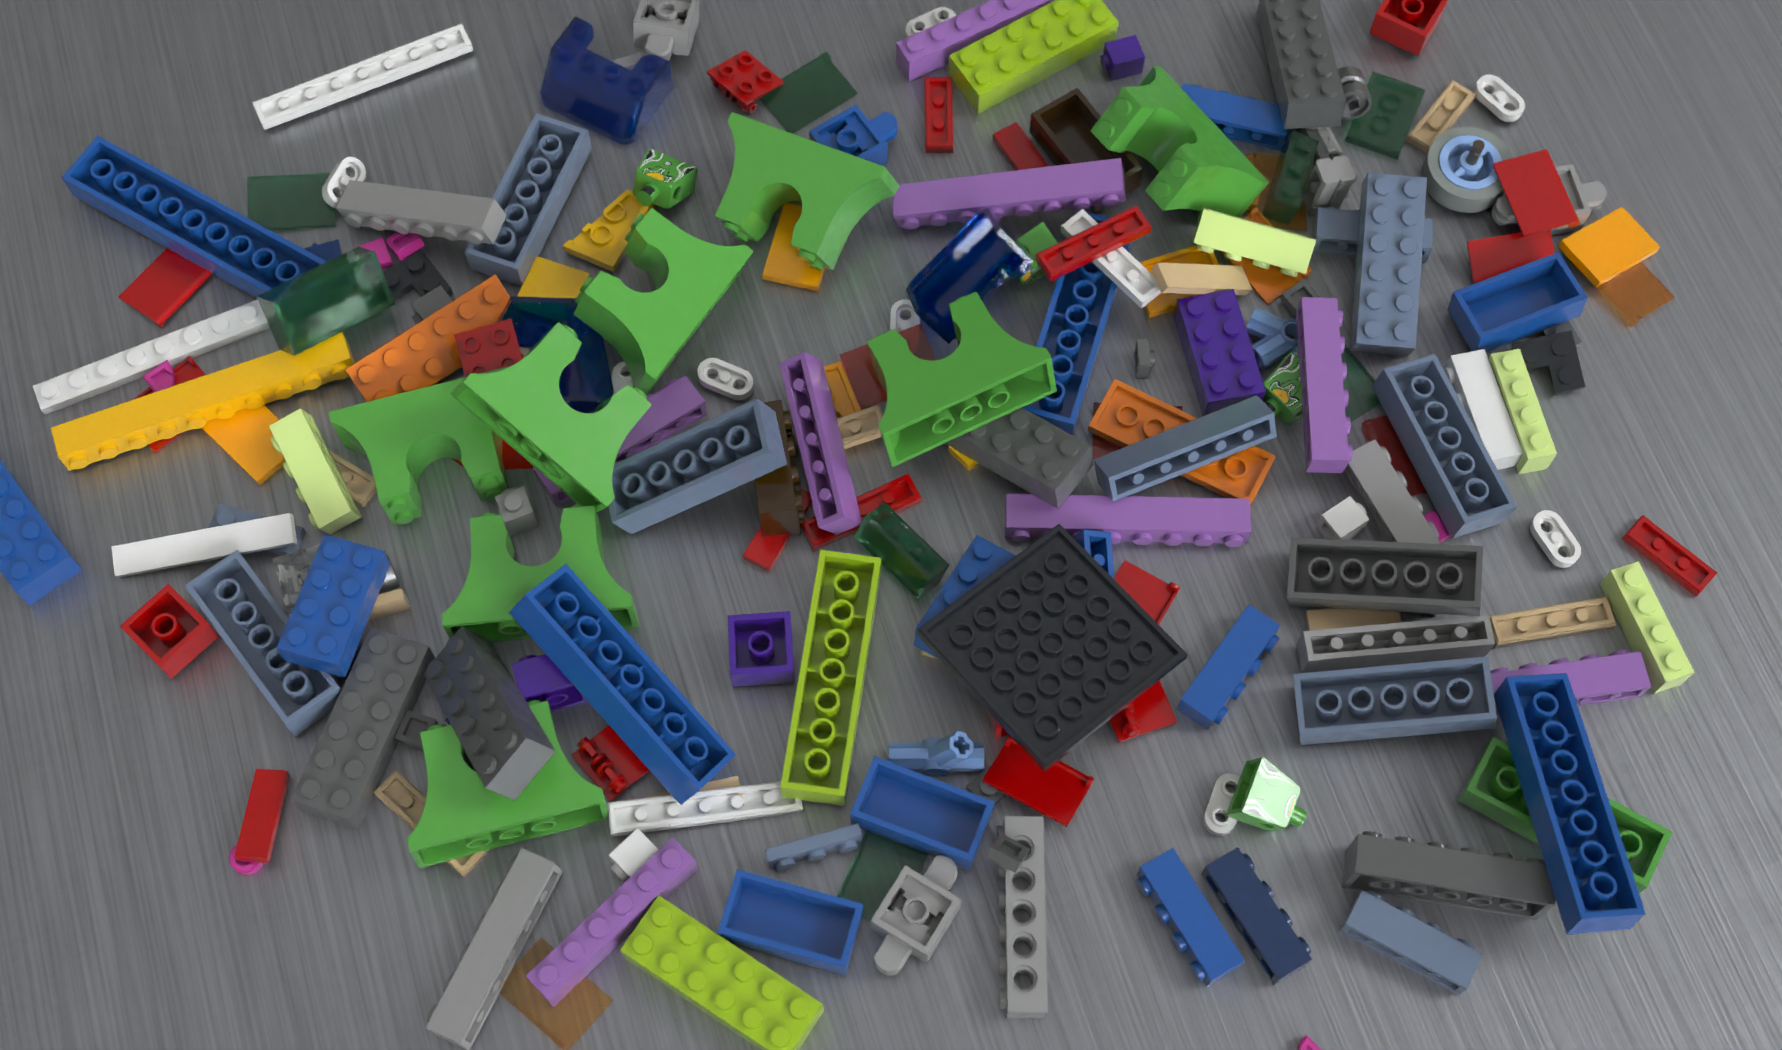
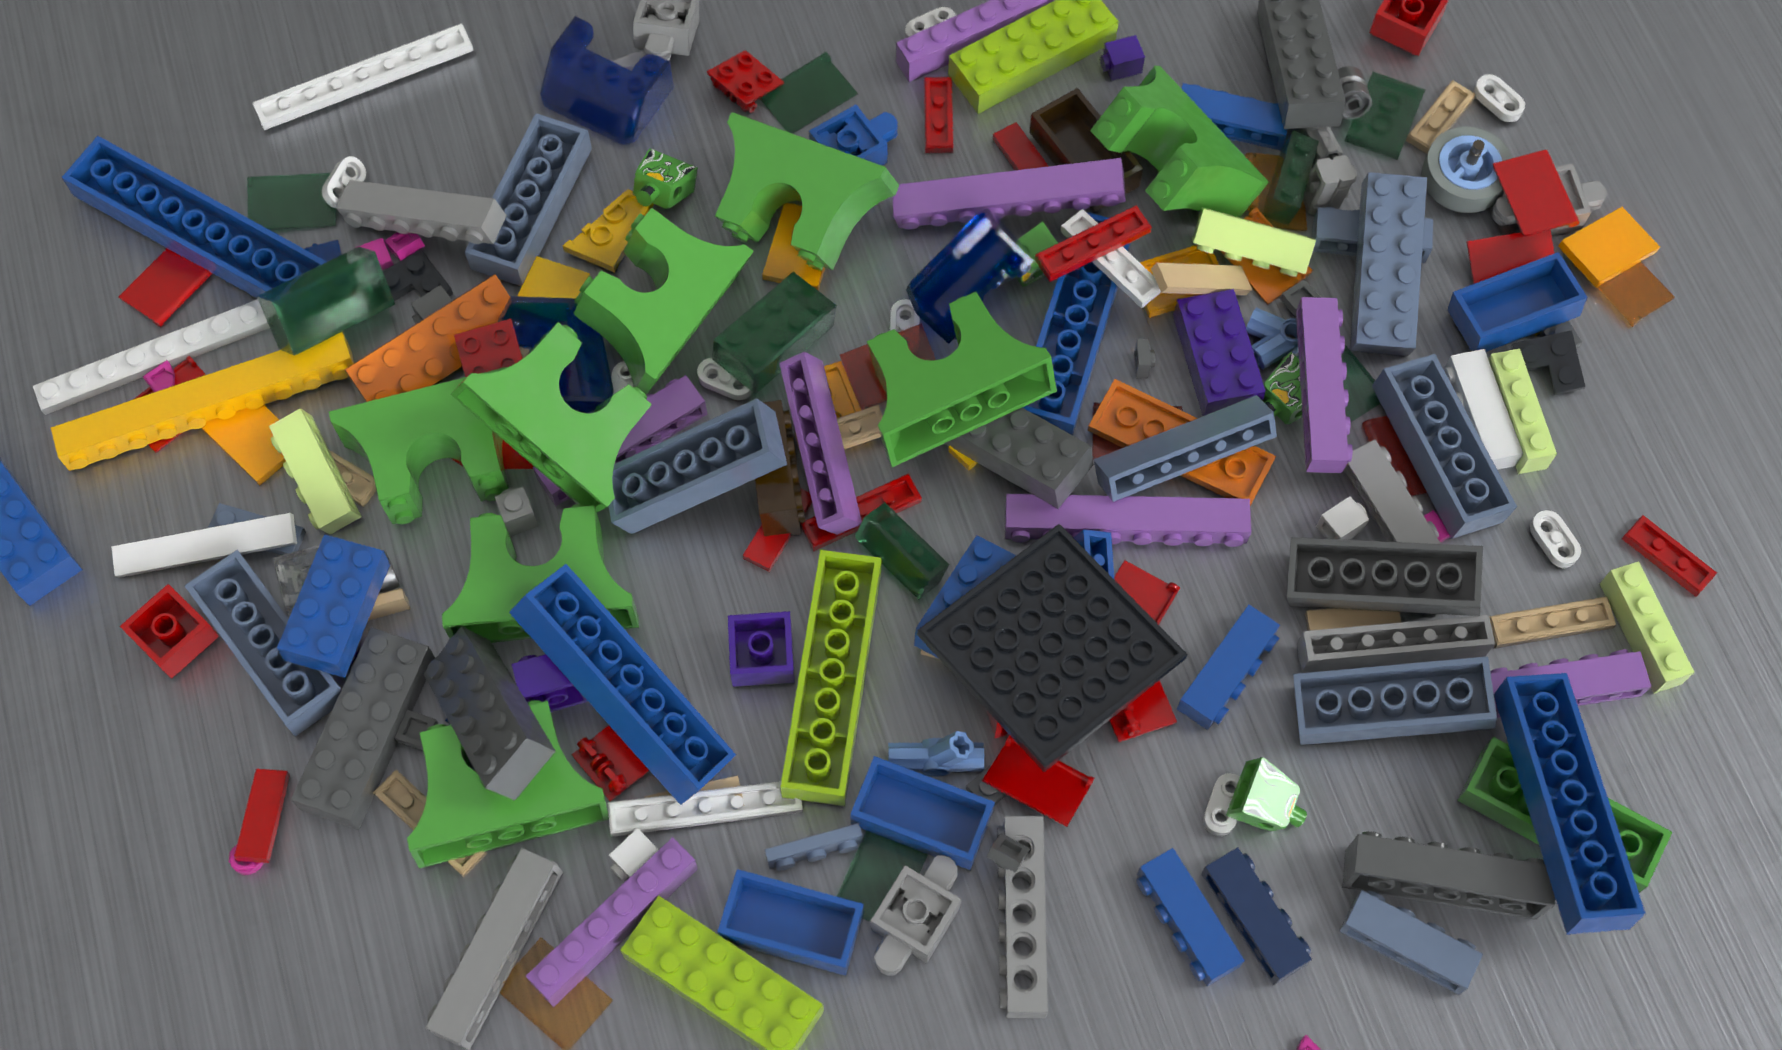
(773, 331): none -> clear green piece

